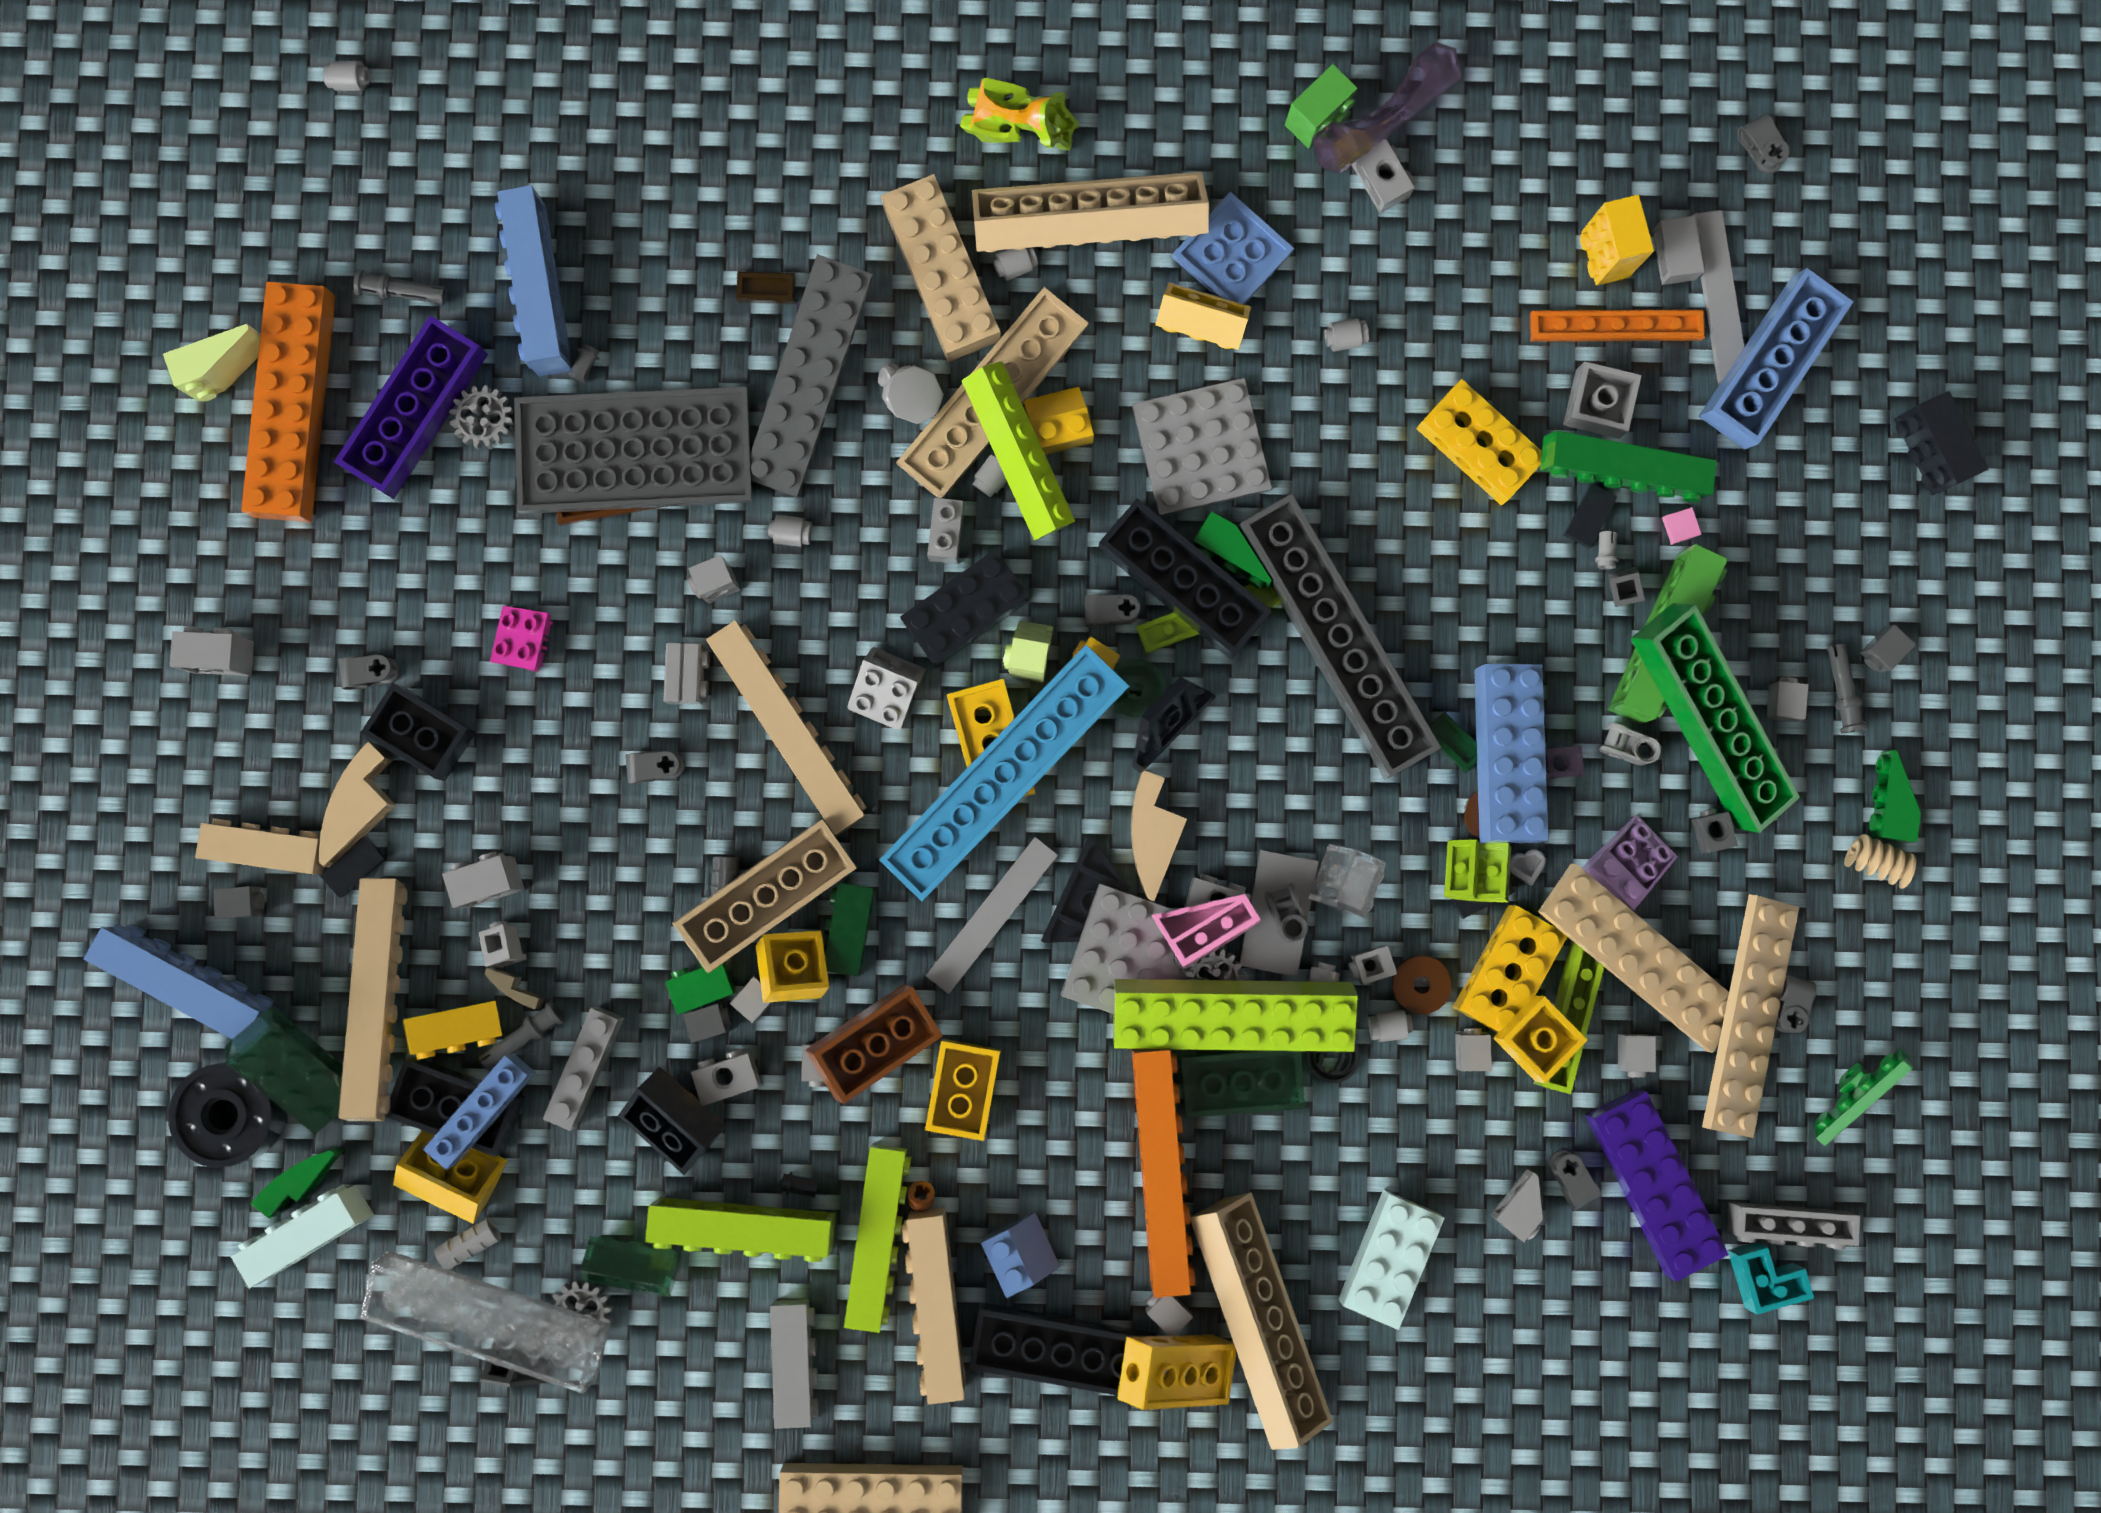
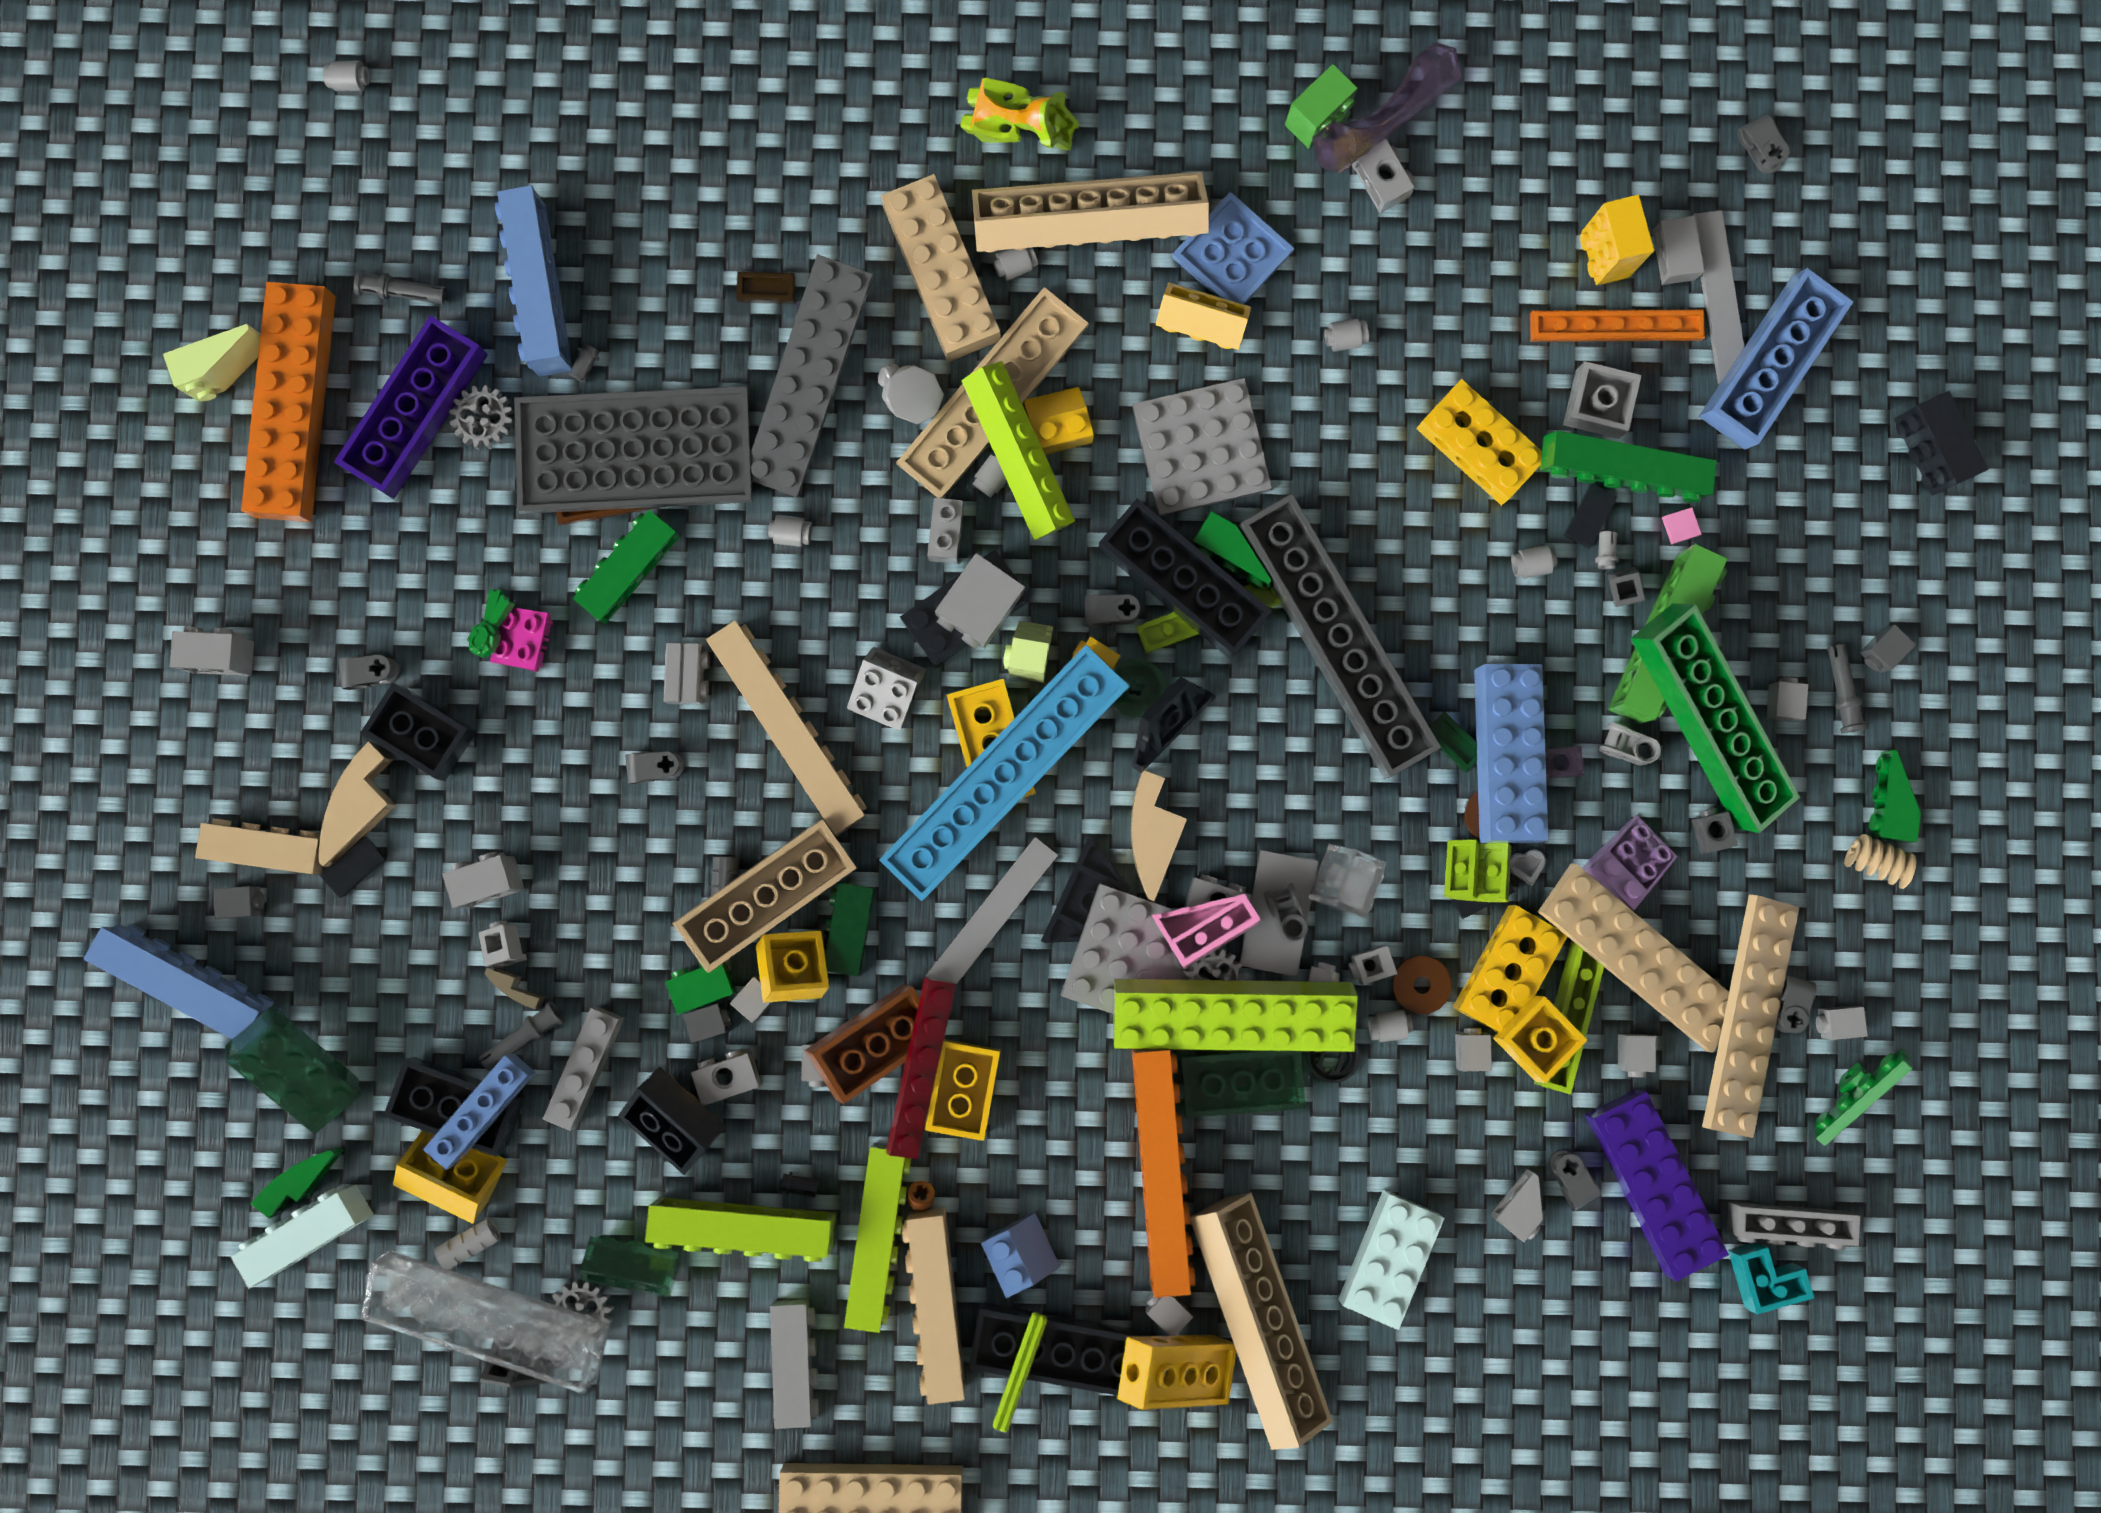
(201, 1121): black piece -> none
(372, 1000): tan brick -> none
(452, 1029): yellow wedge -> none
(486, 635): none -> green piece
(626, 566): none -> green brick
(713, 579): light grey brick -> none
(920, 1068): none -> dark red plate
(979, 602): none -> light grey brick
(1019, 1372): none -> lime axle
(1534, 561): none -> light grey brick
(1841, 1022): none -> light grey brick

